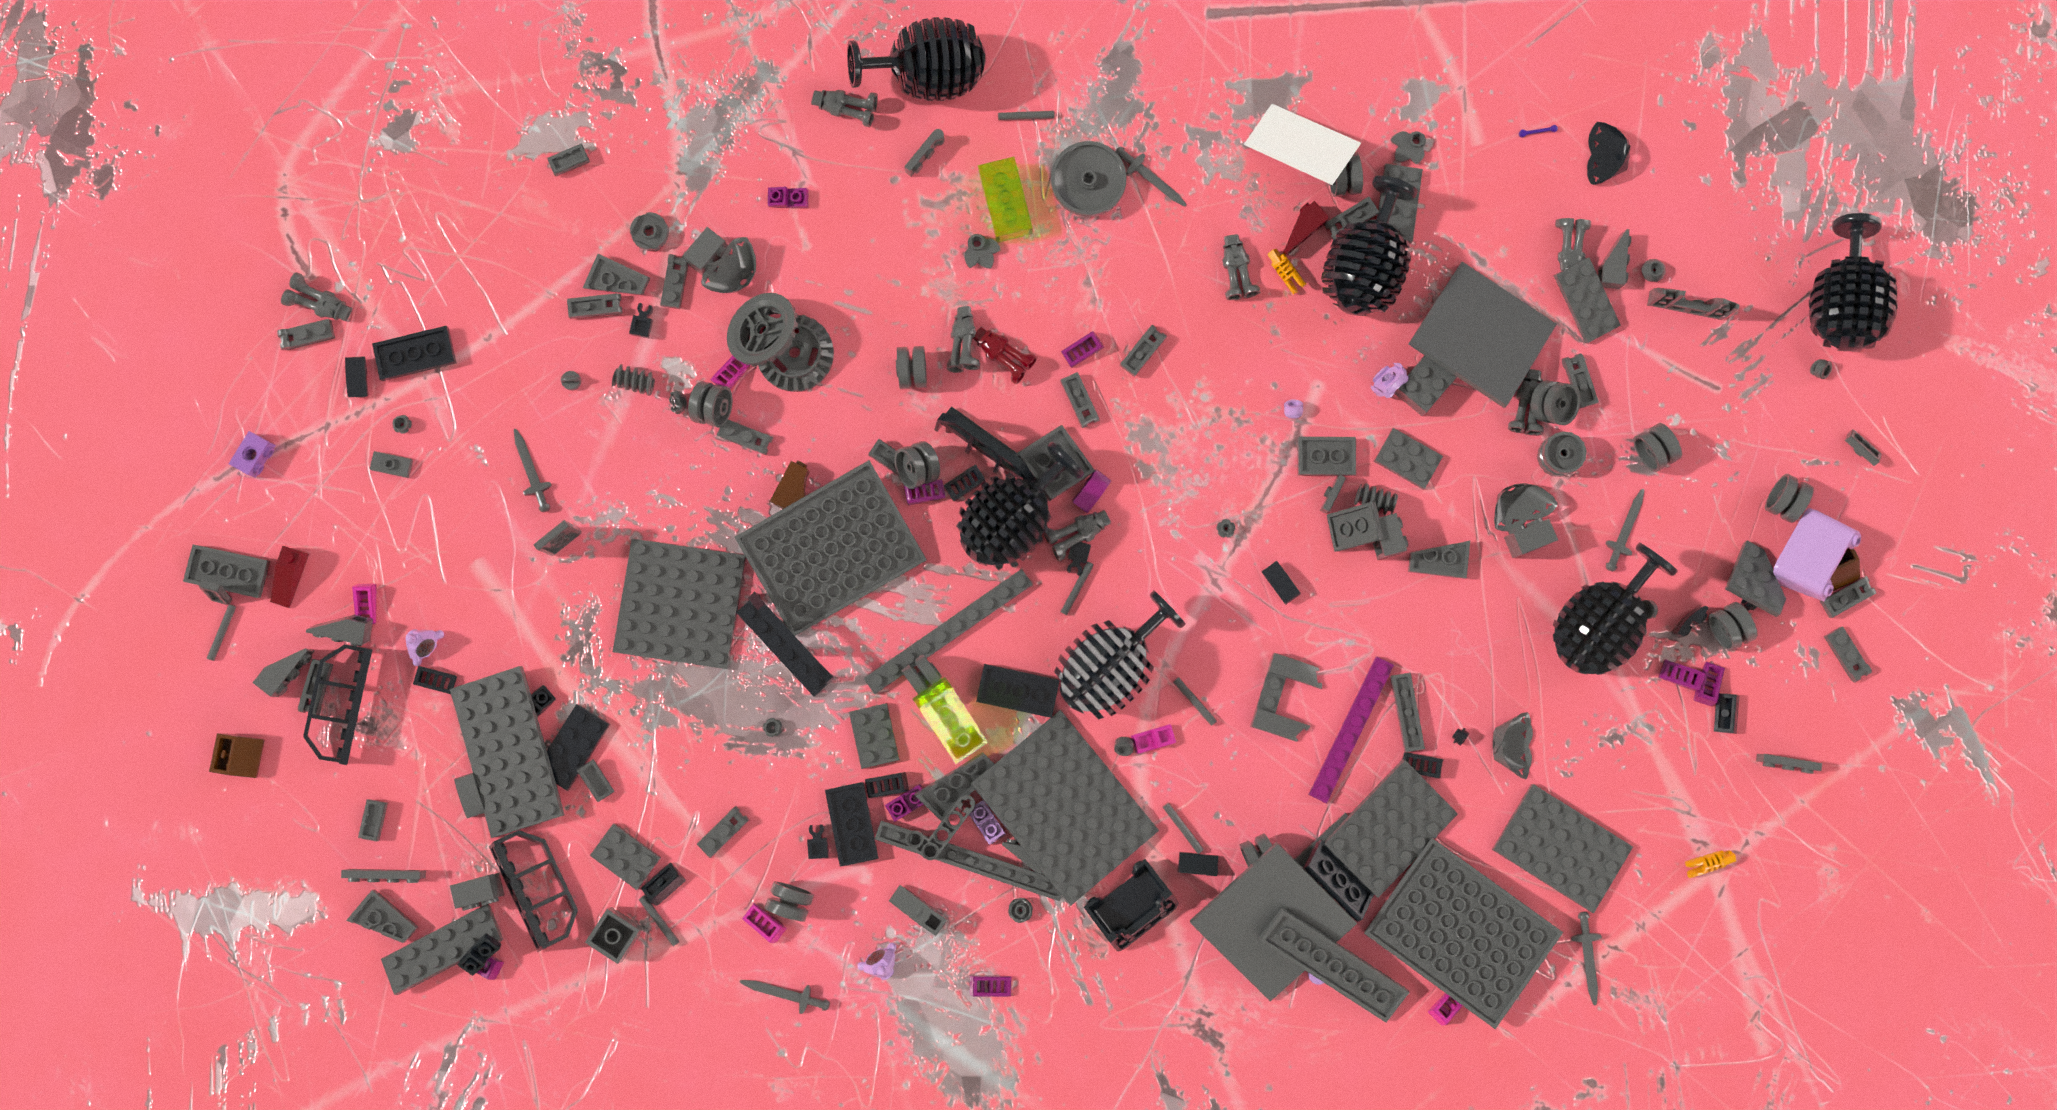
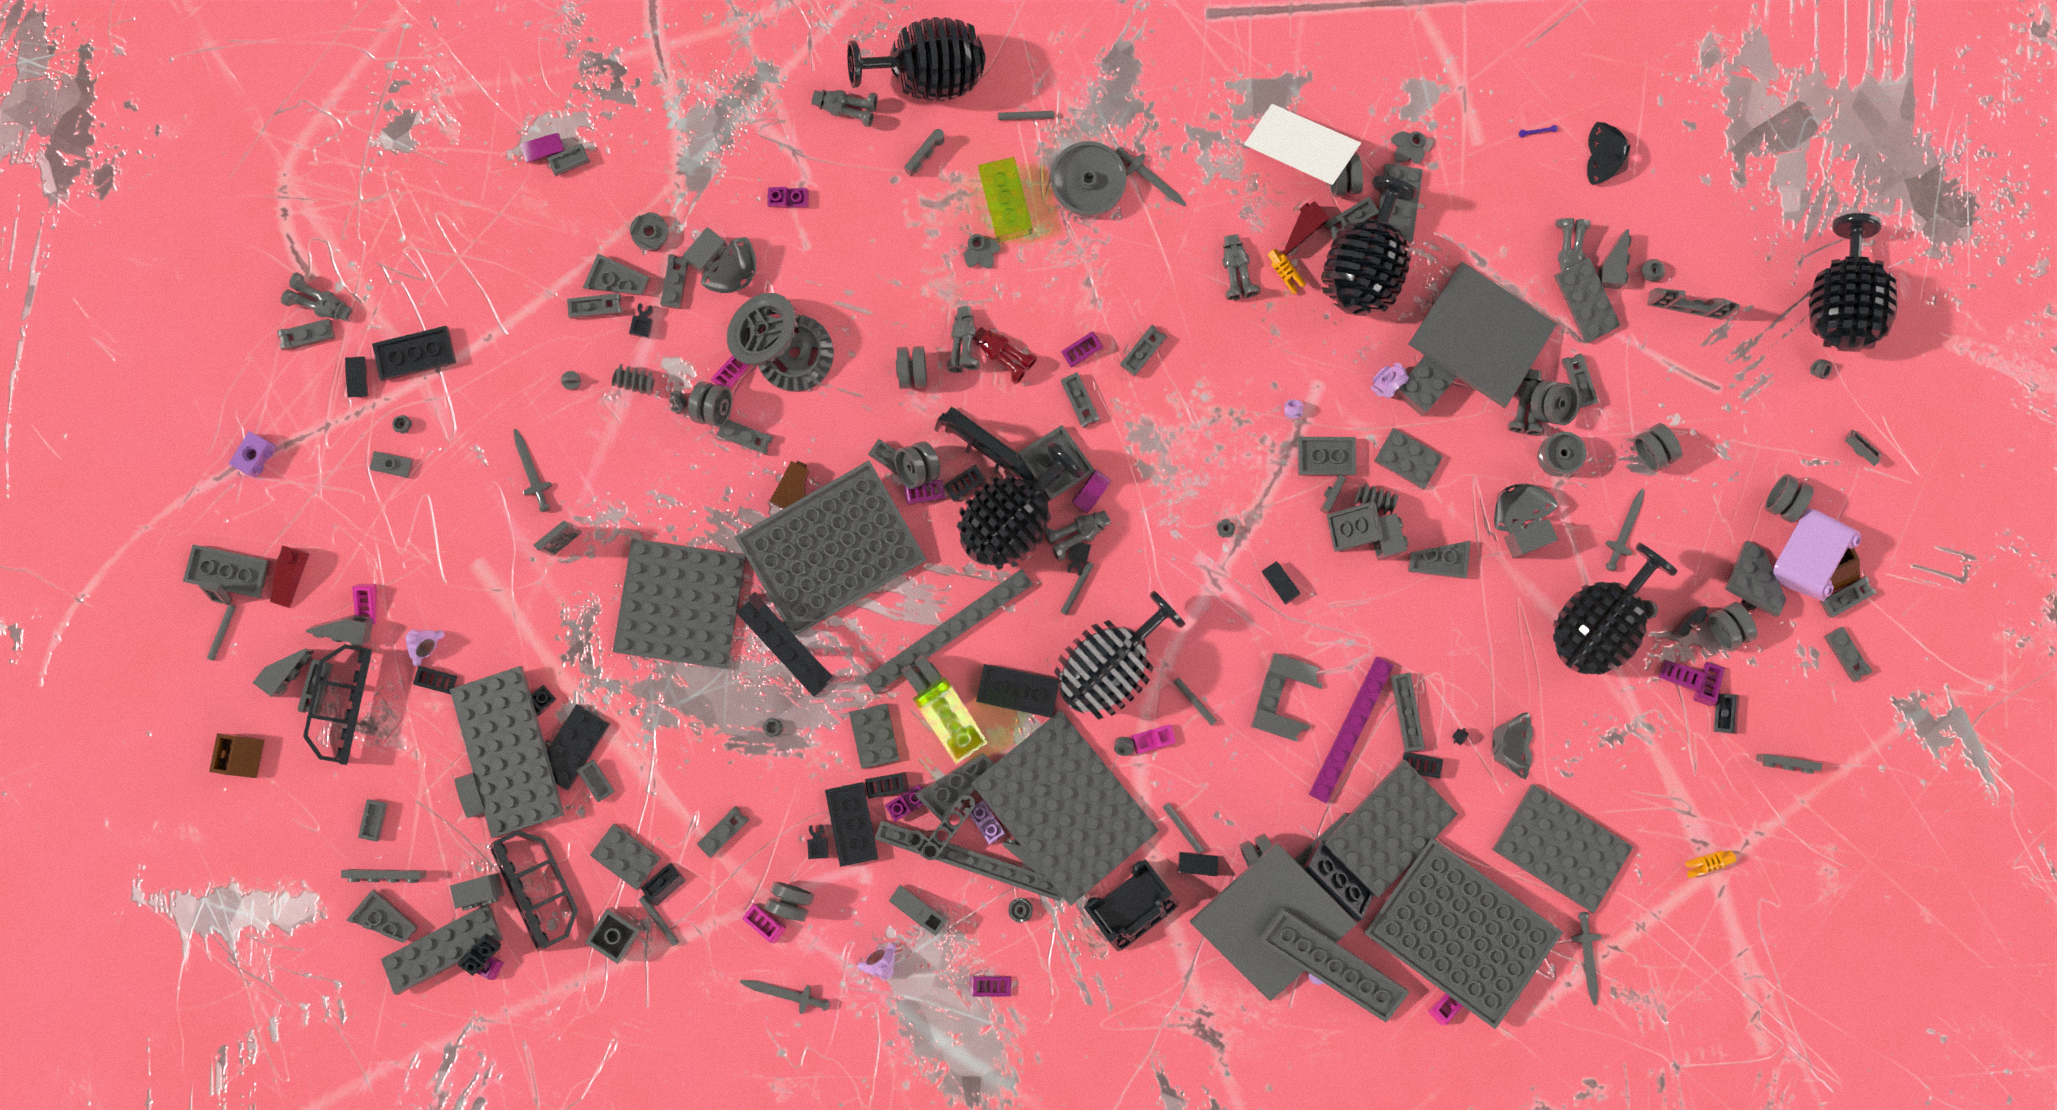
(542, 147): none -> magenta slope

